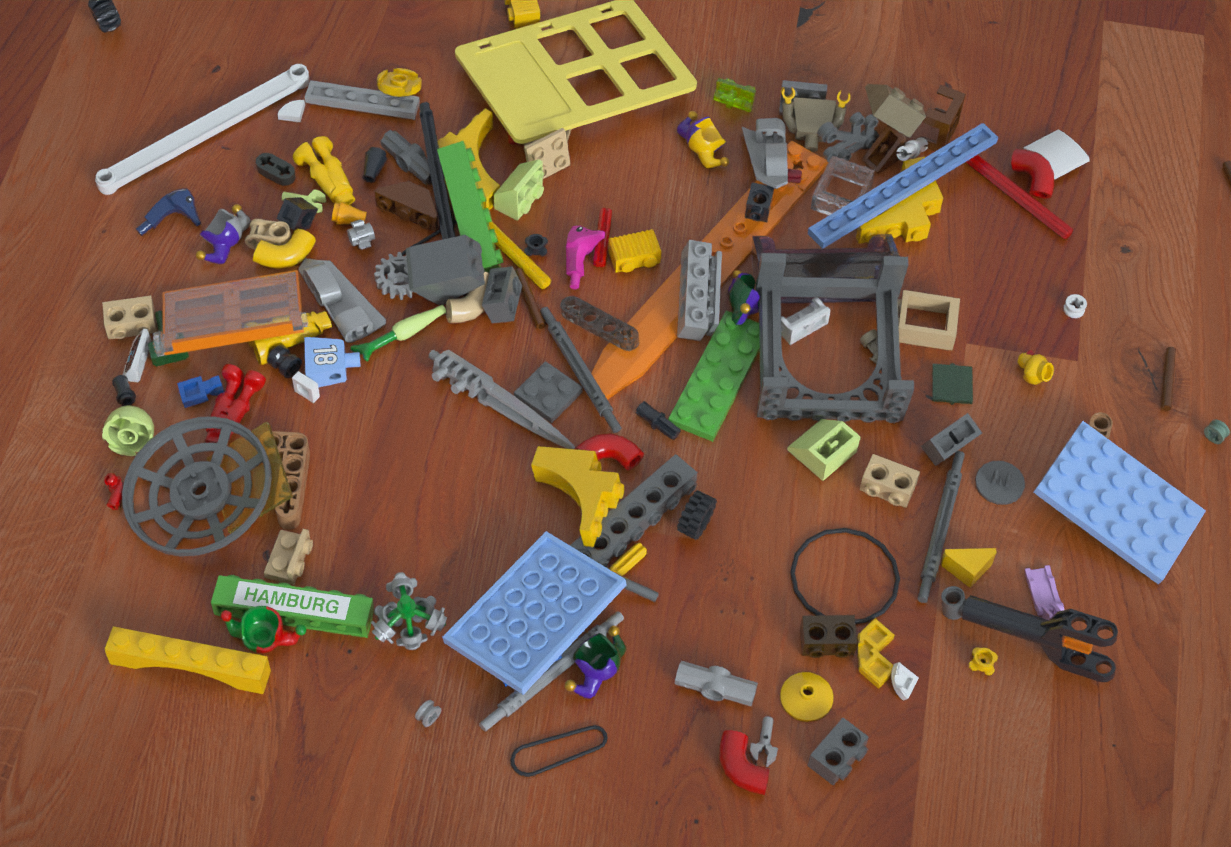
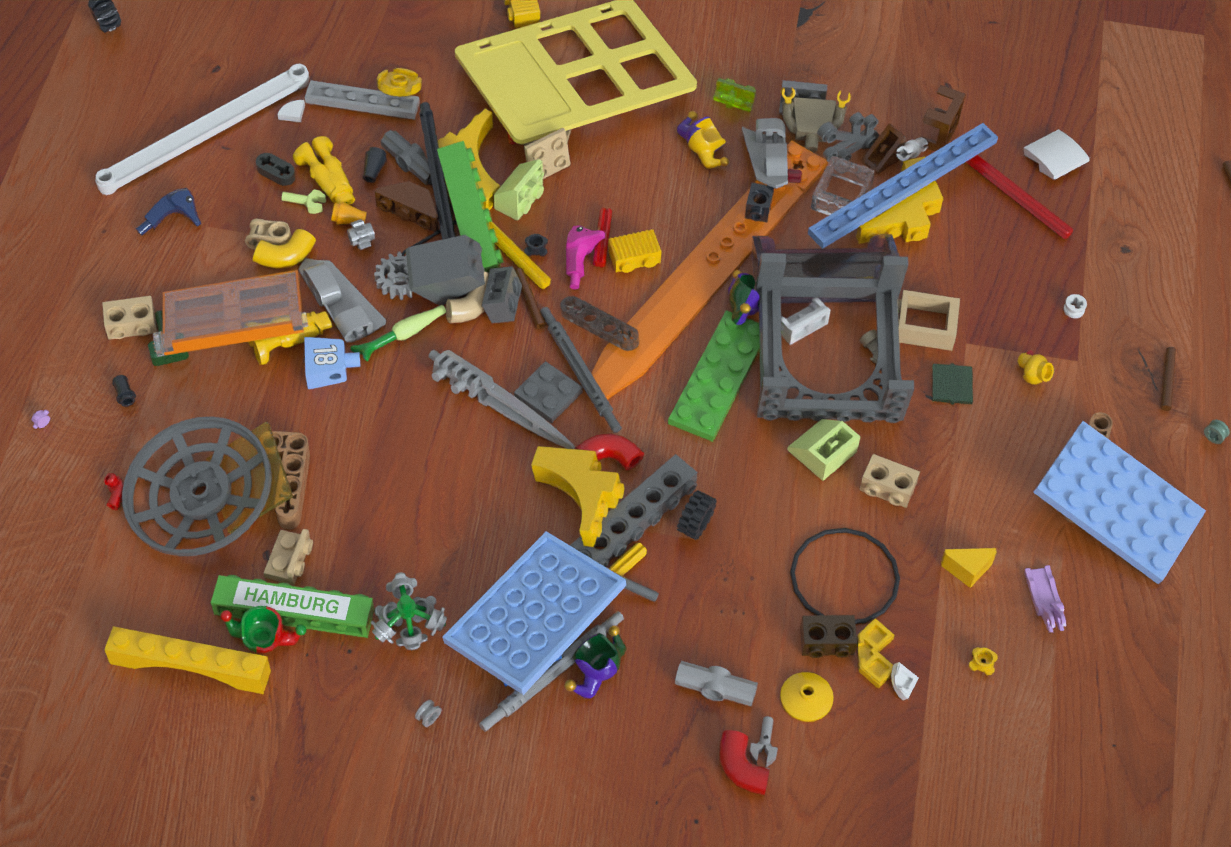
(40, 419): none -> lavender piece
(128, 430): yellowish green cylinder -> none
(137, 357): white slope -> none
(196, 390): blue plate -> none
(224, 233): piece -> none
(225, 404): red piece -> none
(286, 363): black wheel -> none
(297, 213): black brick -> none
(305, 387): white tile -> none
(564, 760): black piece -> none
(657, 420): black axle -> none
(699, 291): light grey brick -> none
(833, 748): dark grey brick -> none
(894, 108): dark tan slope -> none
(941, 526): dark grey axle -> none
(951, 439): dark grey brick -> none
(1000, 482): dark grey piece -> none
(1039, 169): red cylinder -> none
(1054, 635): black piece -> none

